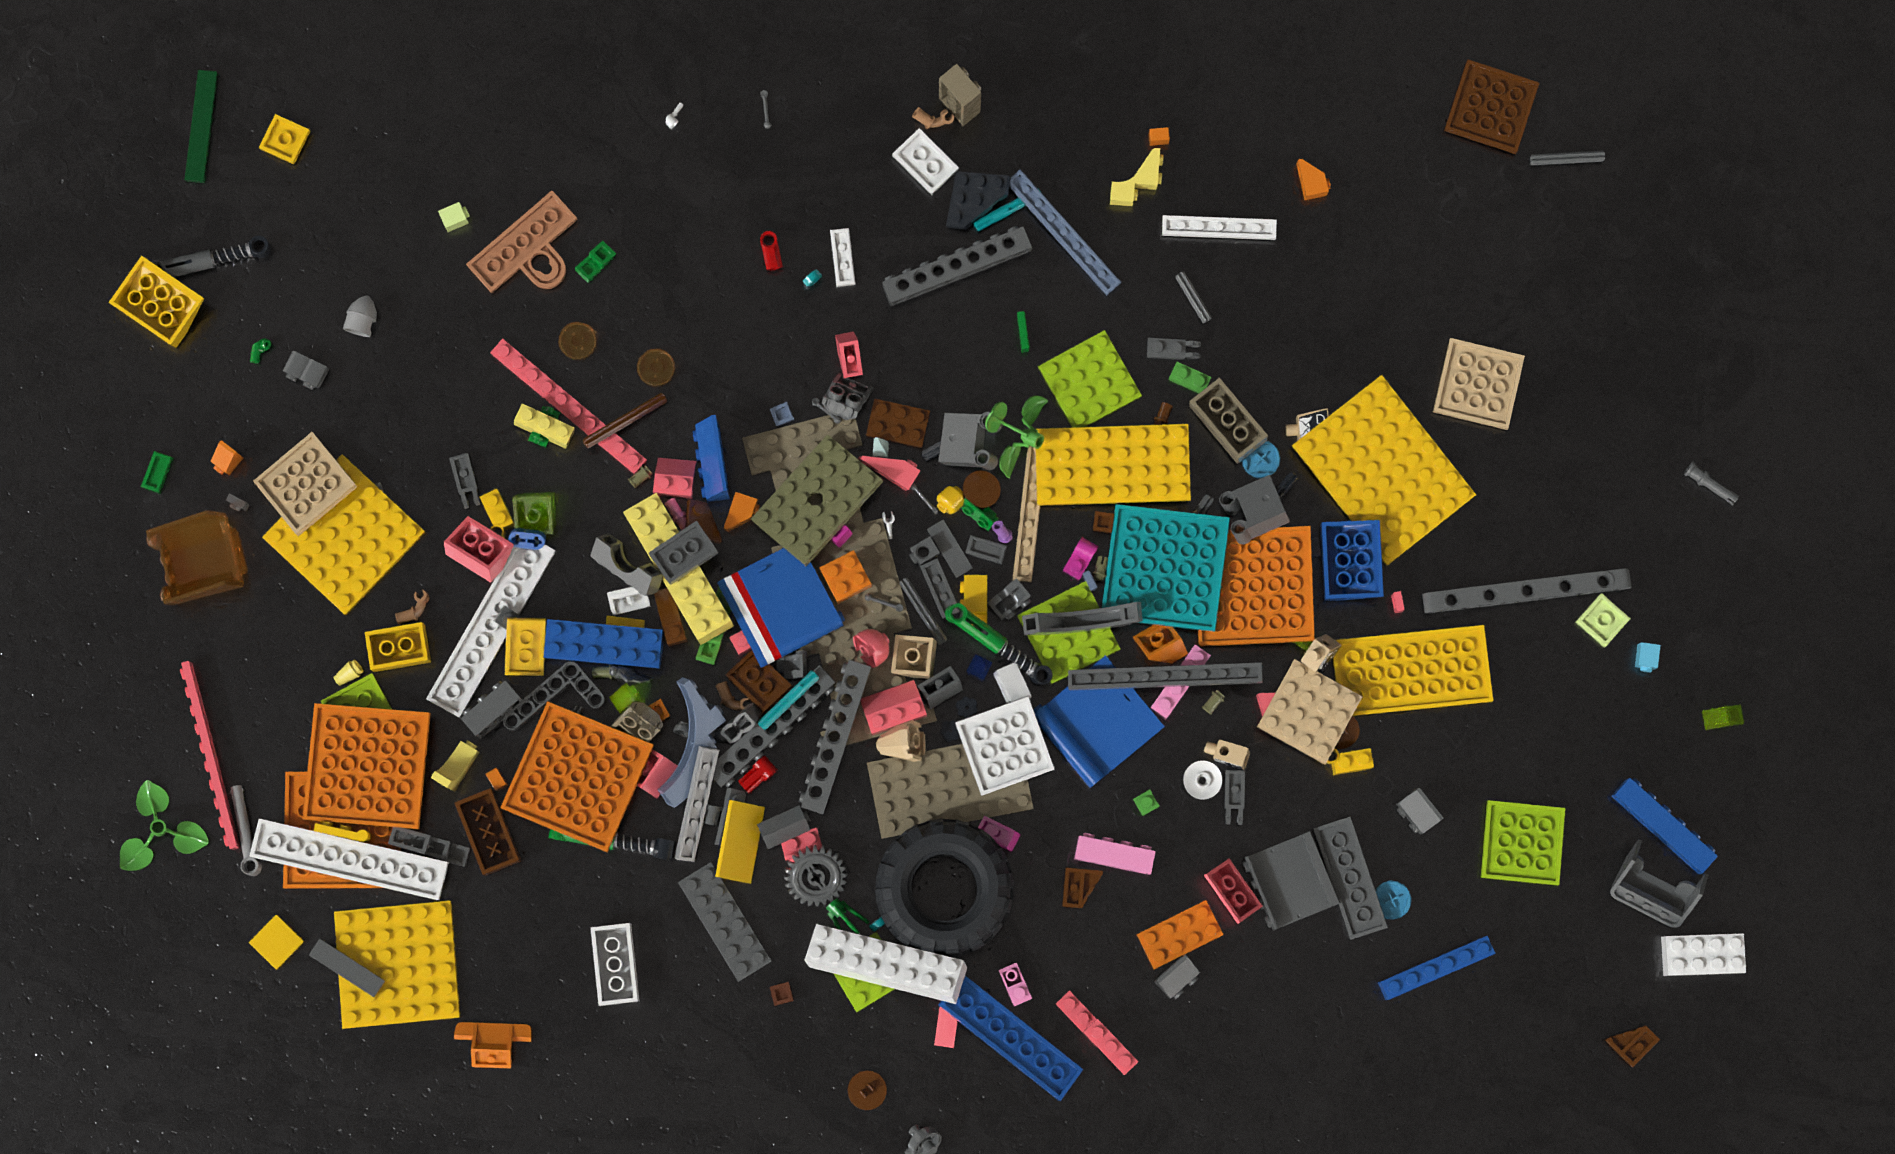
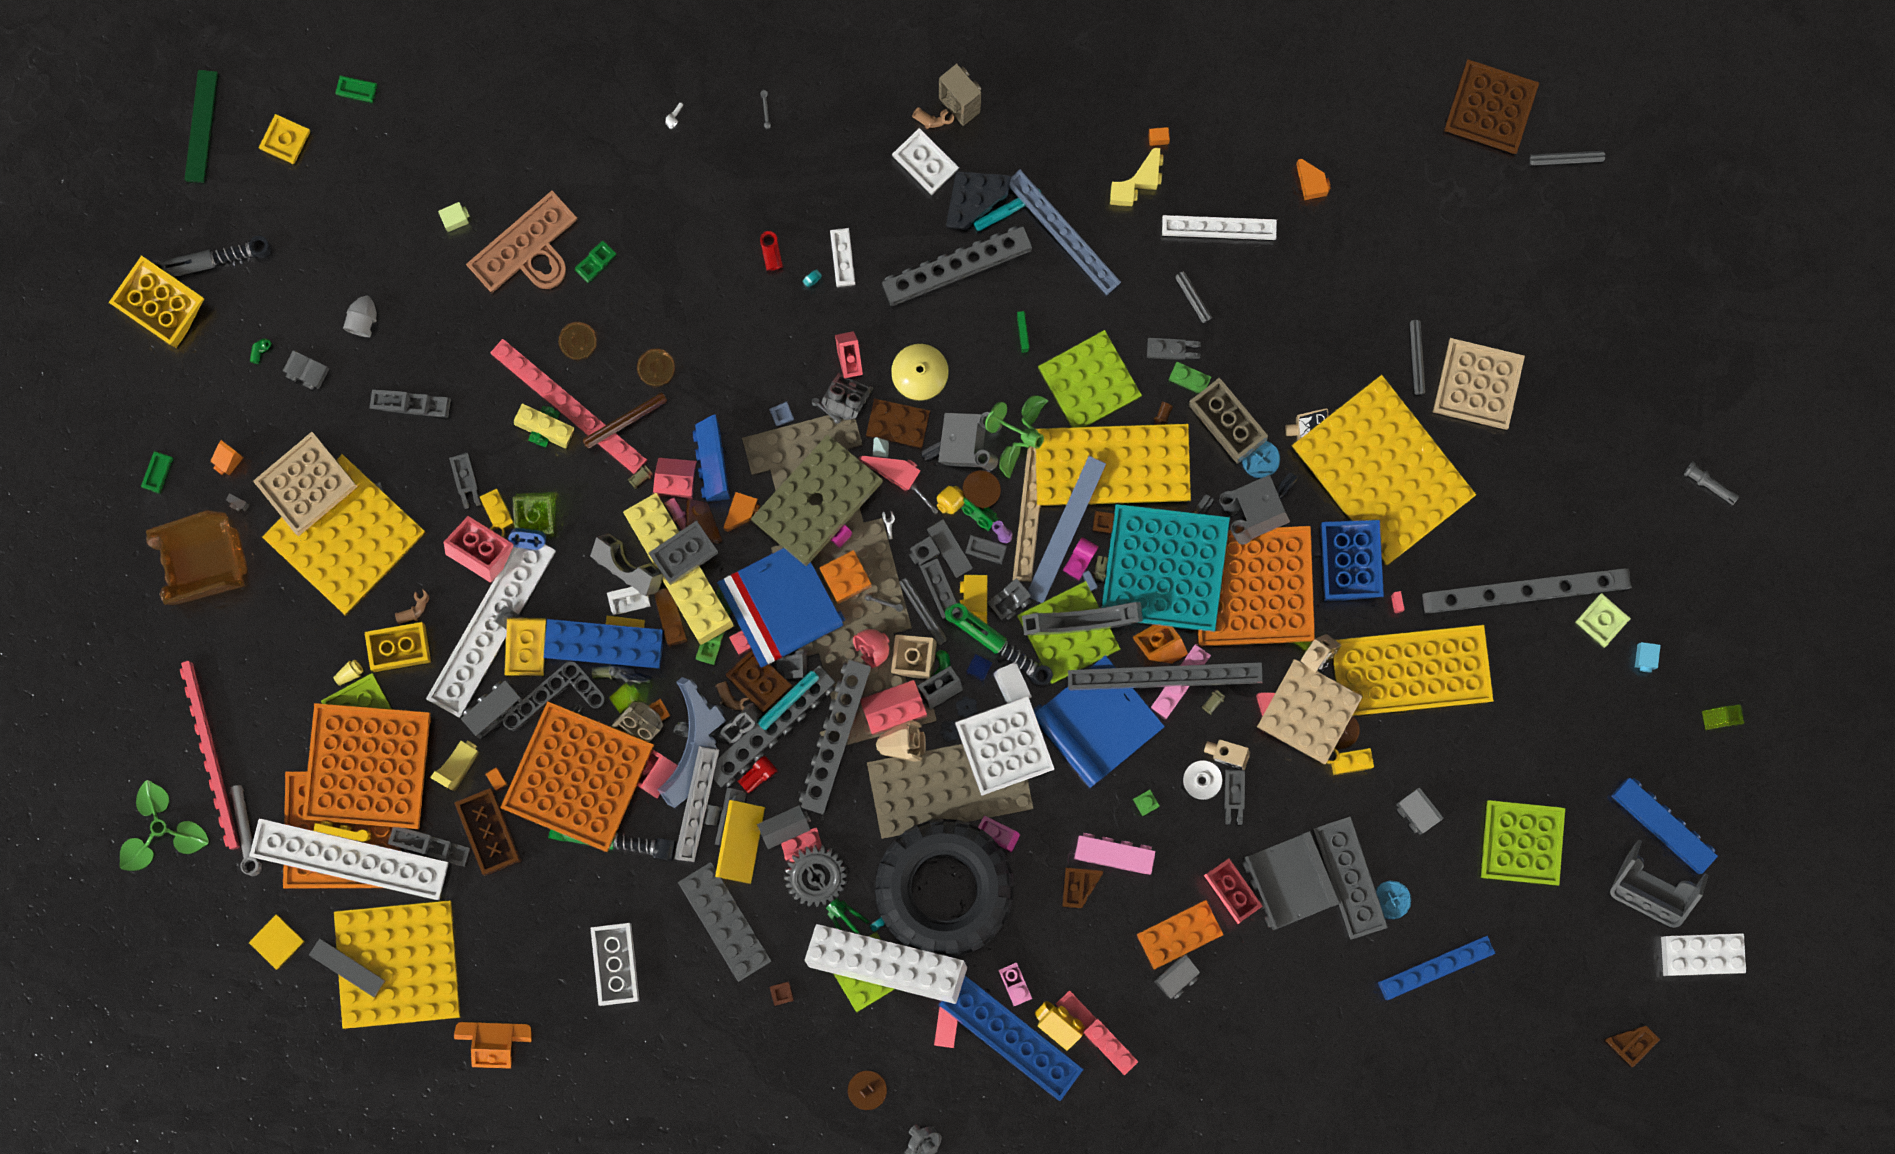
(356, 89): none -> green tile
(410, 403): none -> dark grey slope
(924, 384): none -> light yellow dish
(944, 660): none -> green arm
(1059, 1024): none -> yellow hinge
(1066, 529): none -> sand blue tile
(1417, 357): none -> dark grey axle

